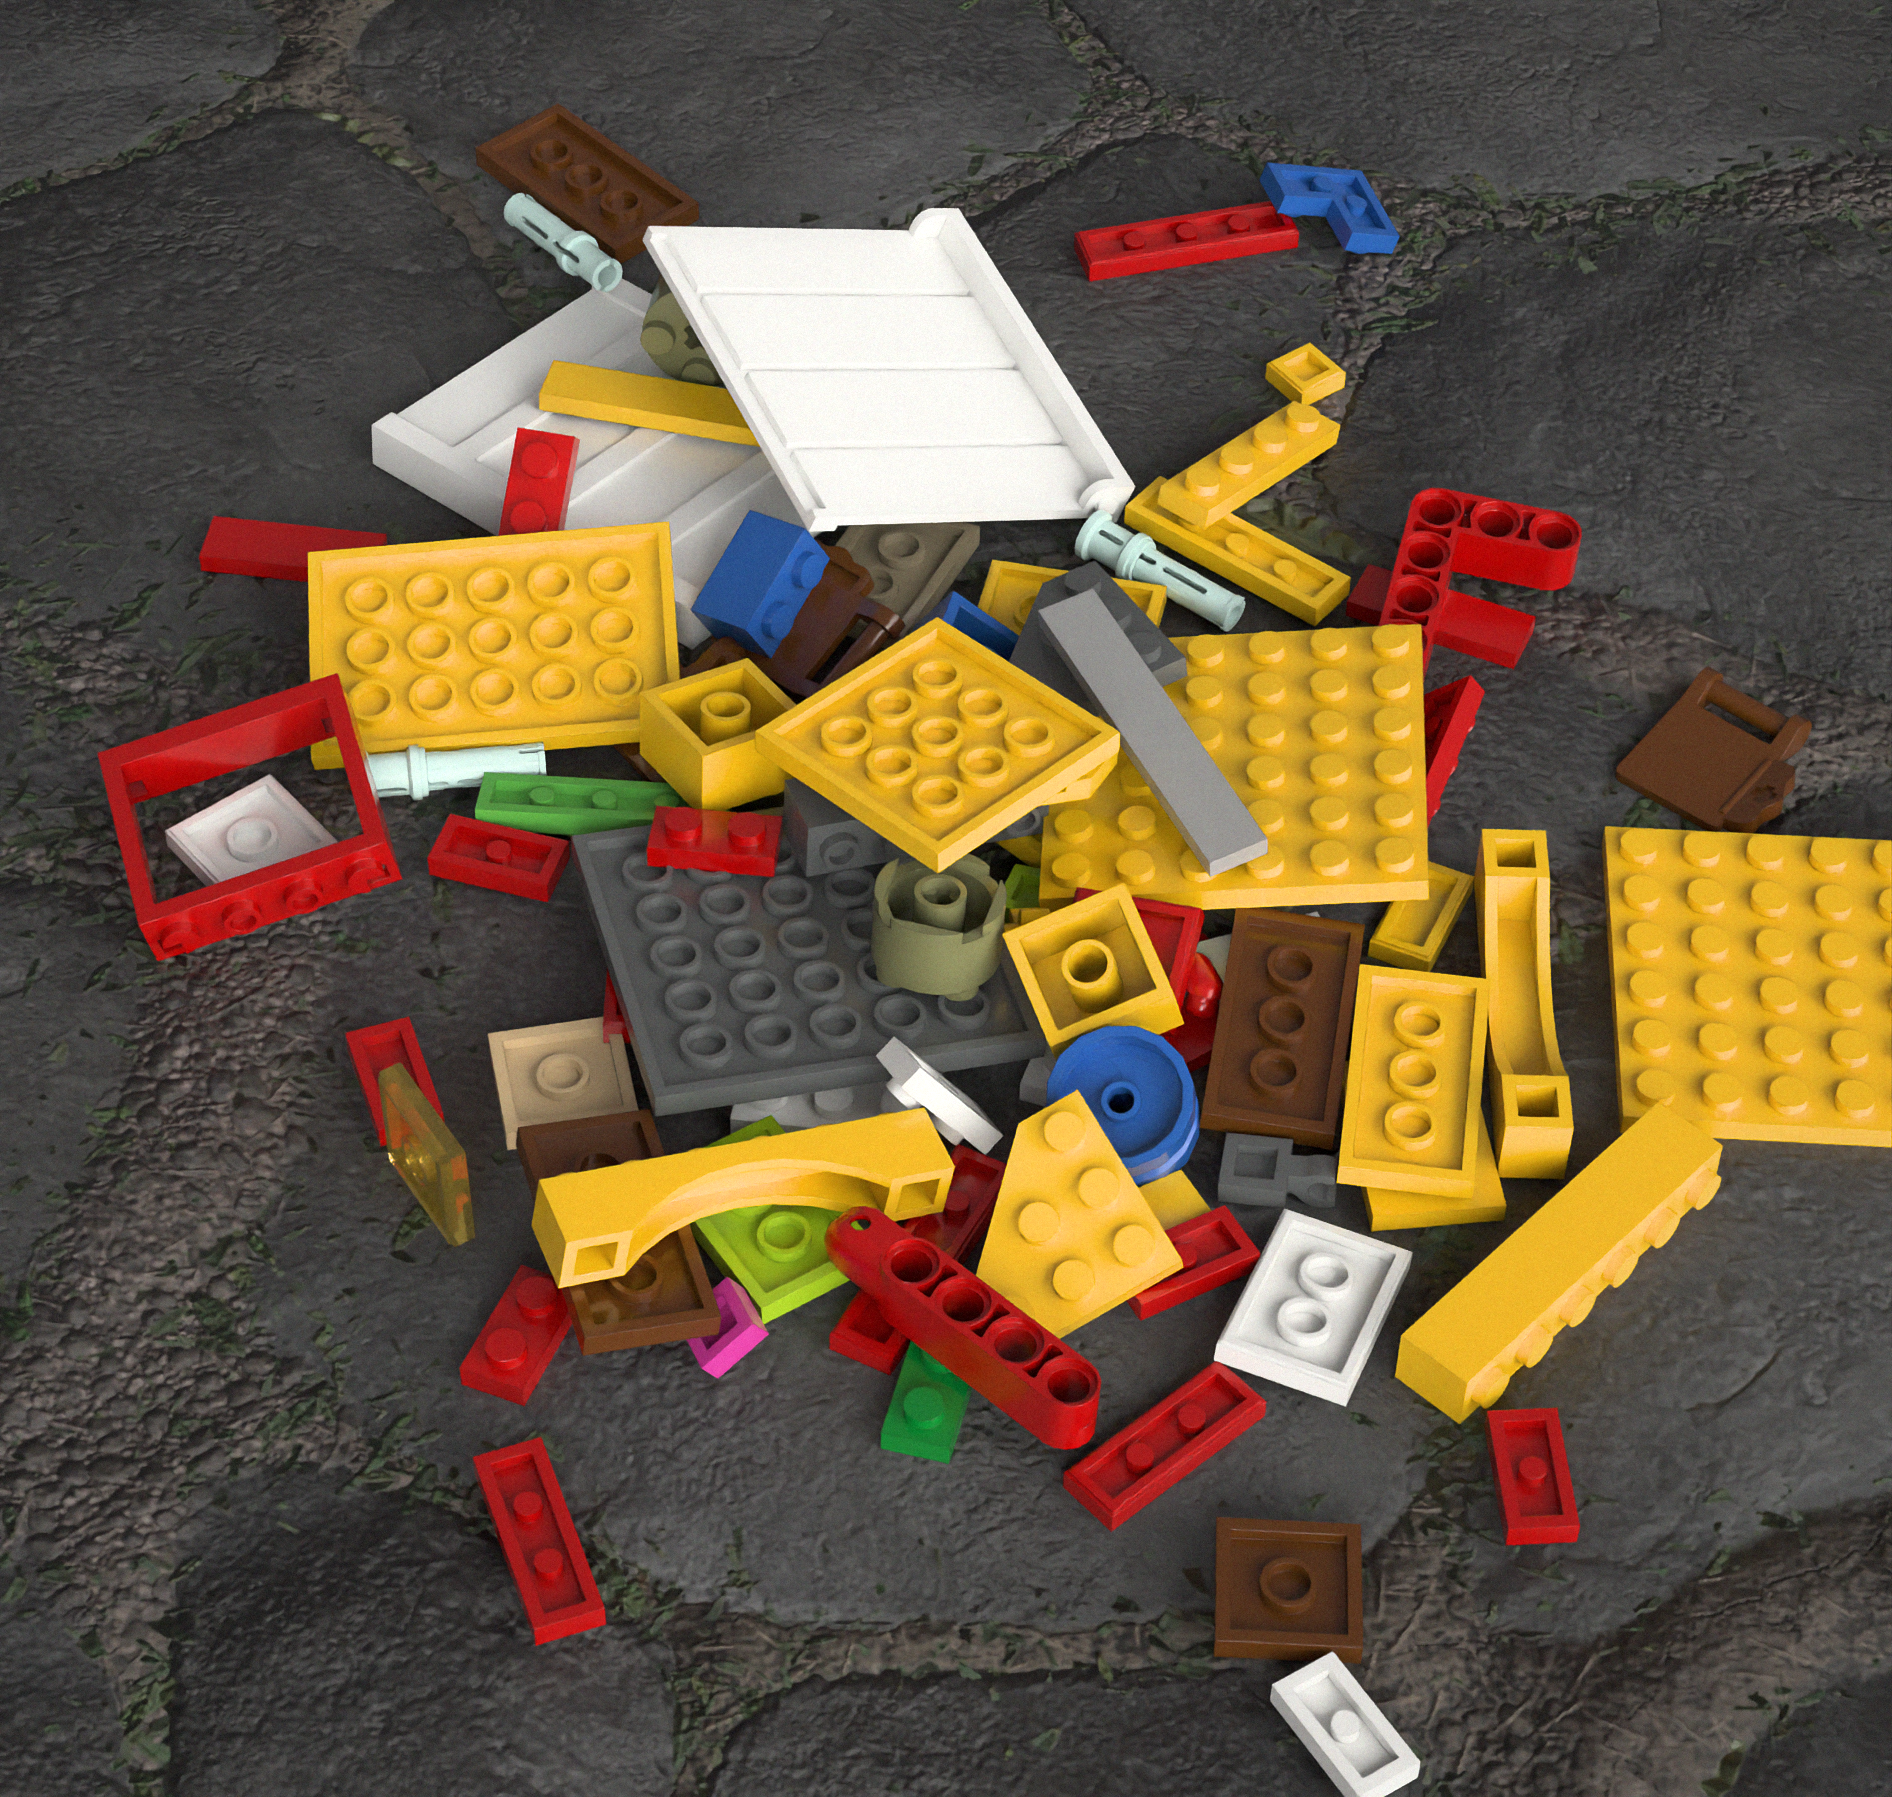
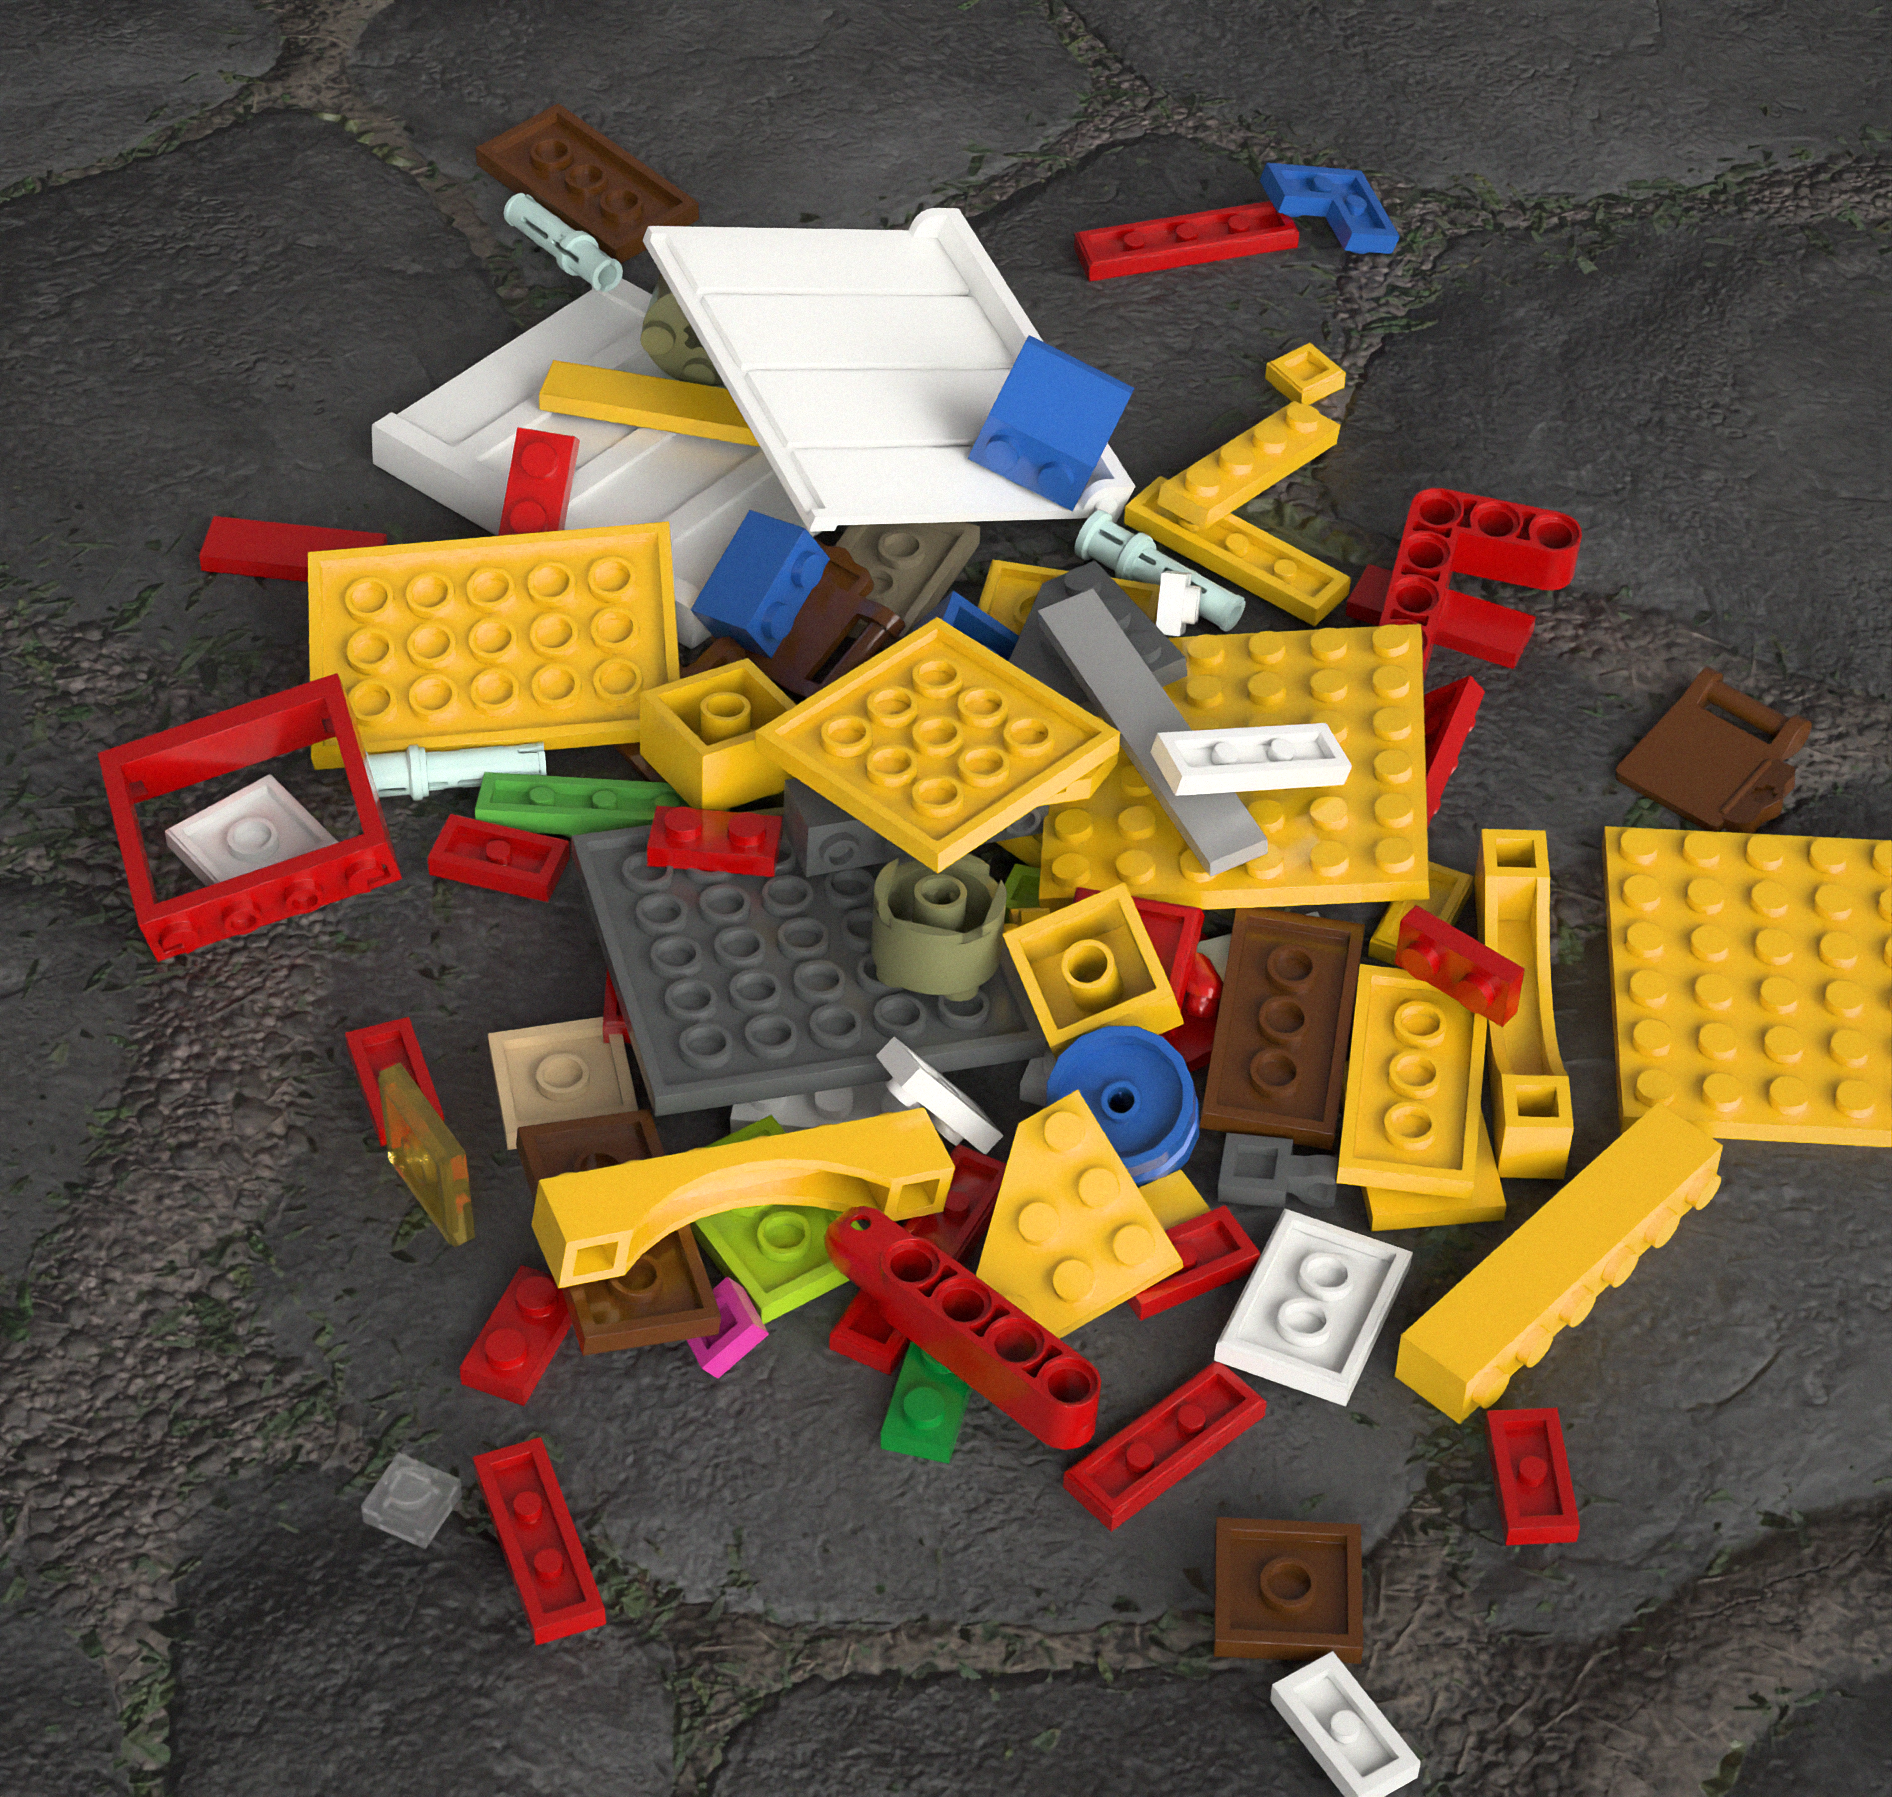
(411, 1500): none -> clear plate
(1050, 423): none -> slope
(1177, 603): none -> white plate
(1250, 759): none -> white plate
(1459, 966): none -> red plate

